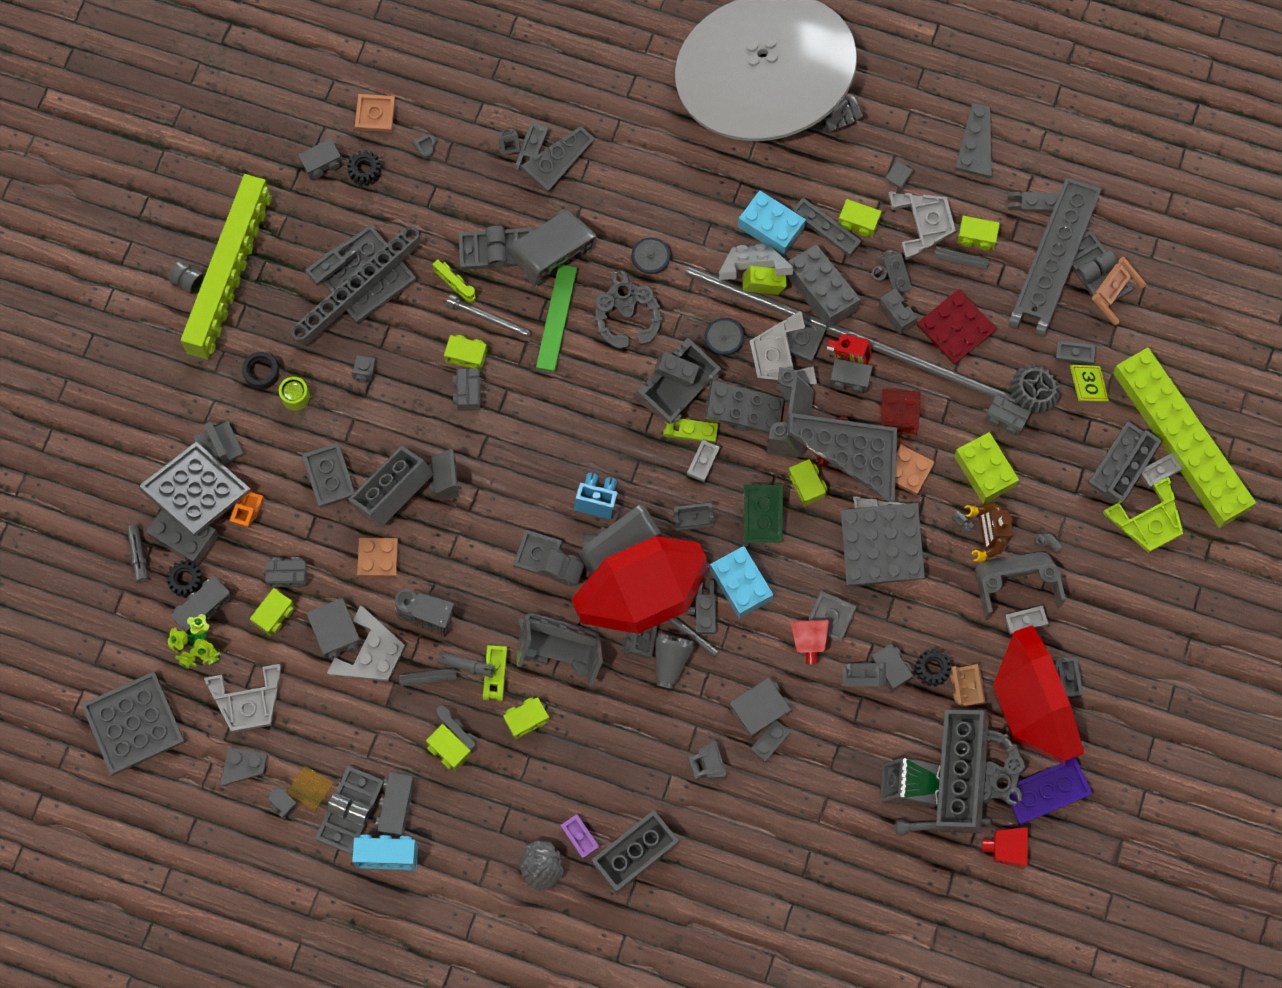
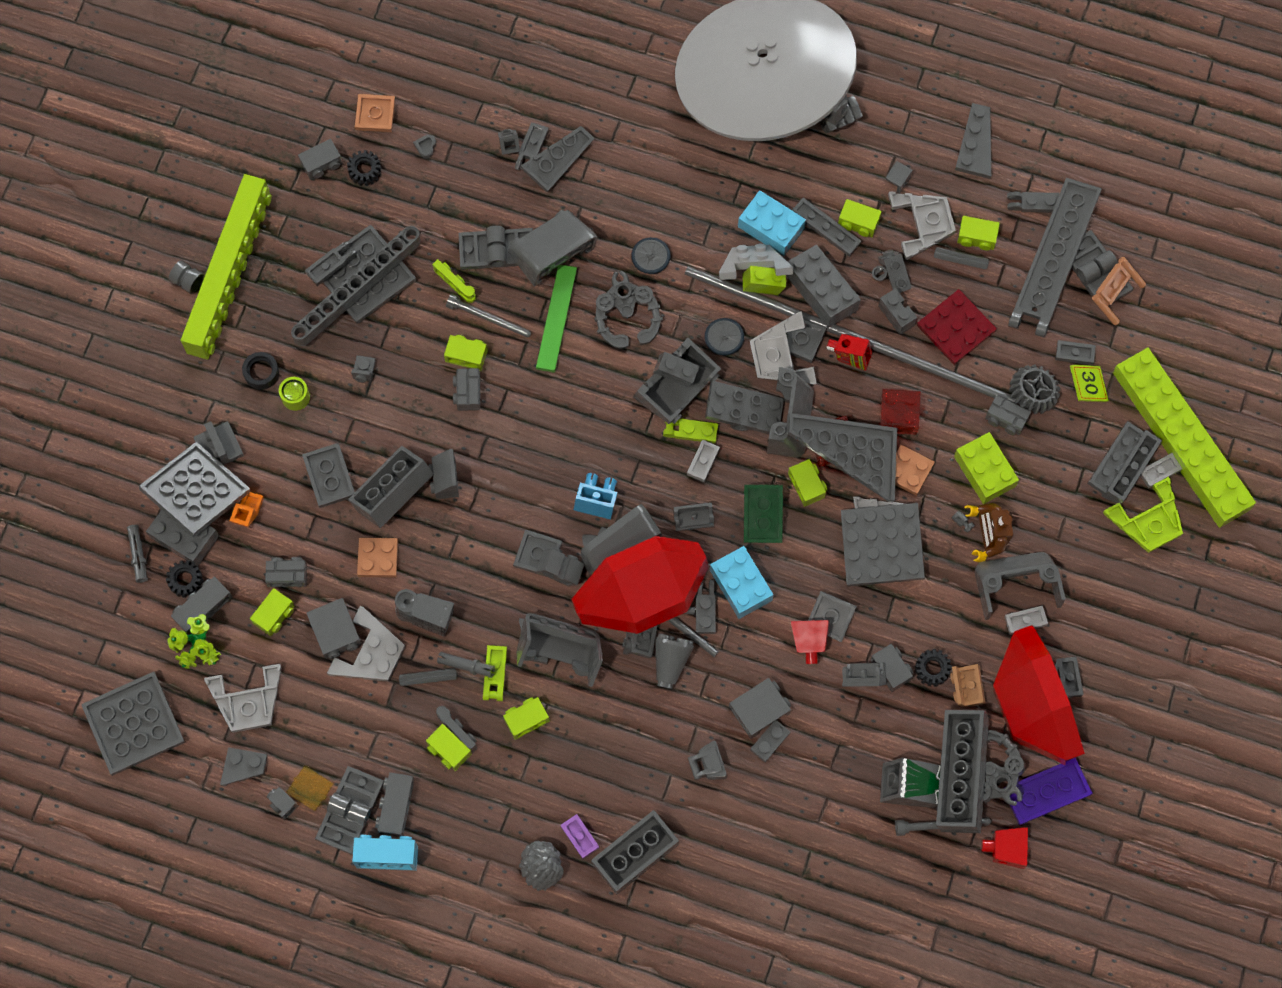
(851, 376): dark grey brick -> none
(1048, 539): dark grey arm -> none

